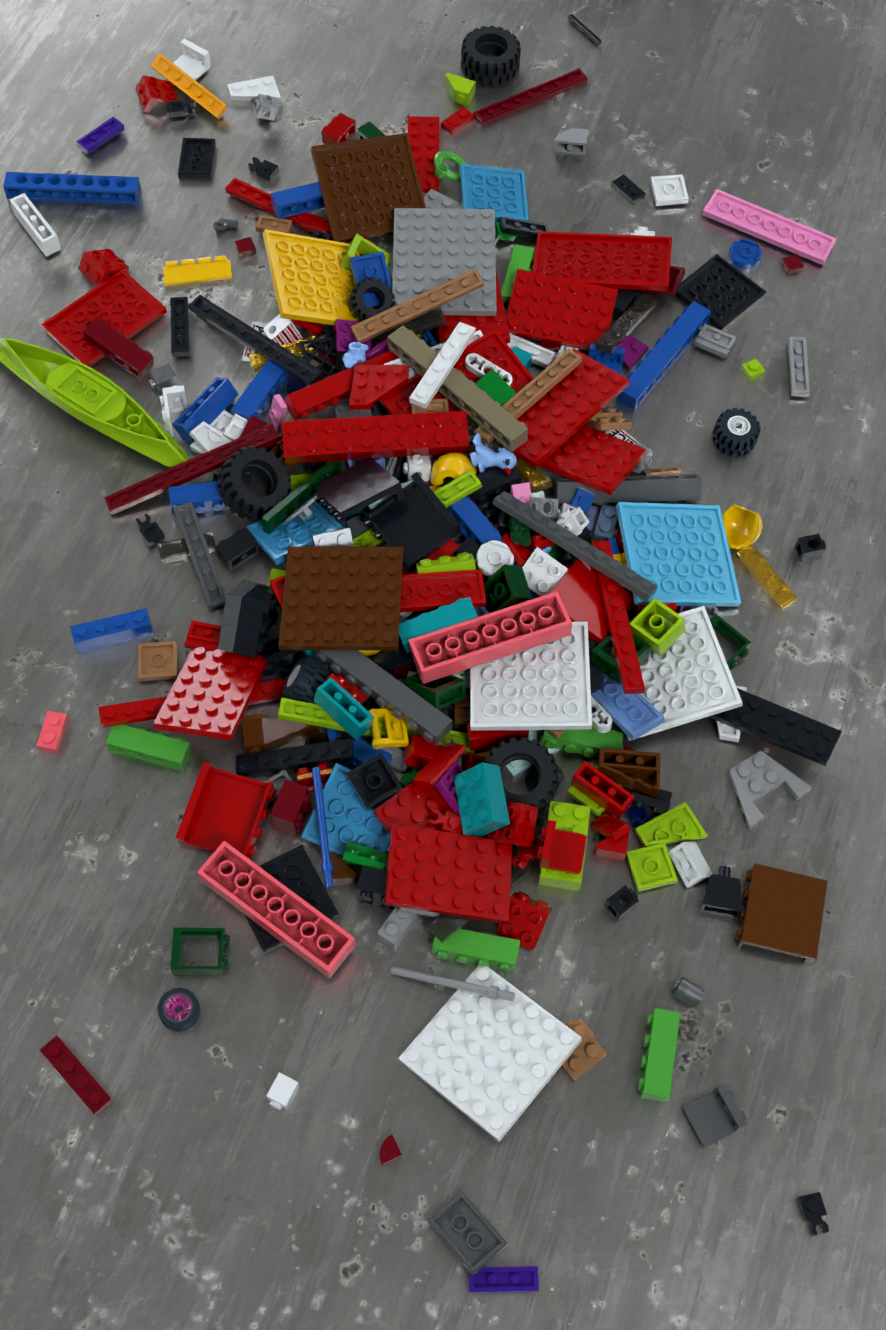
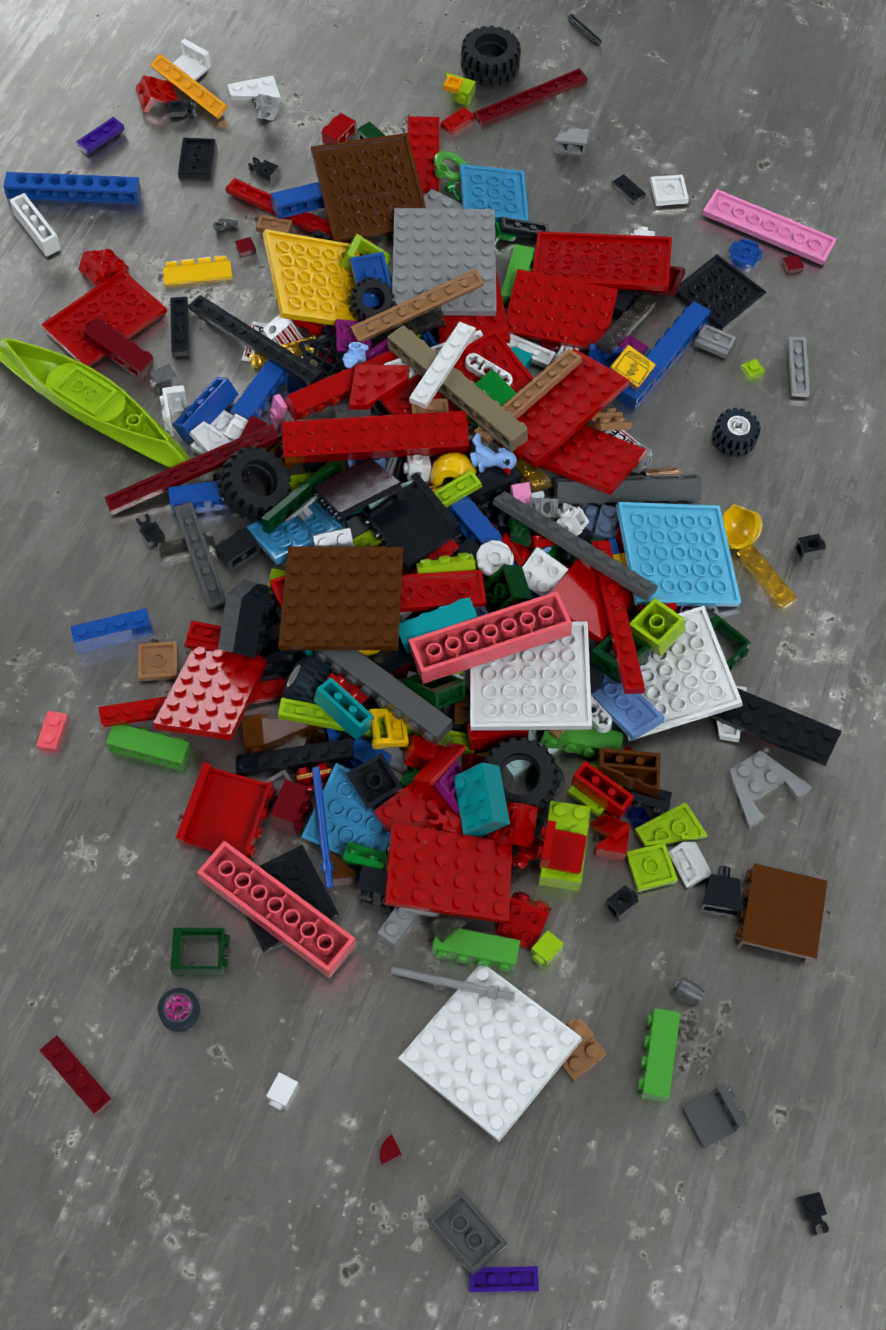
(451, 187): none -> green hand
(453, 84): none -> light orange tile
(546, 949): none -> lime brick
(582, 499): blue plate -> none
(633, 366): none -> yellow tile

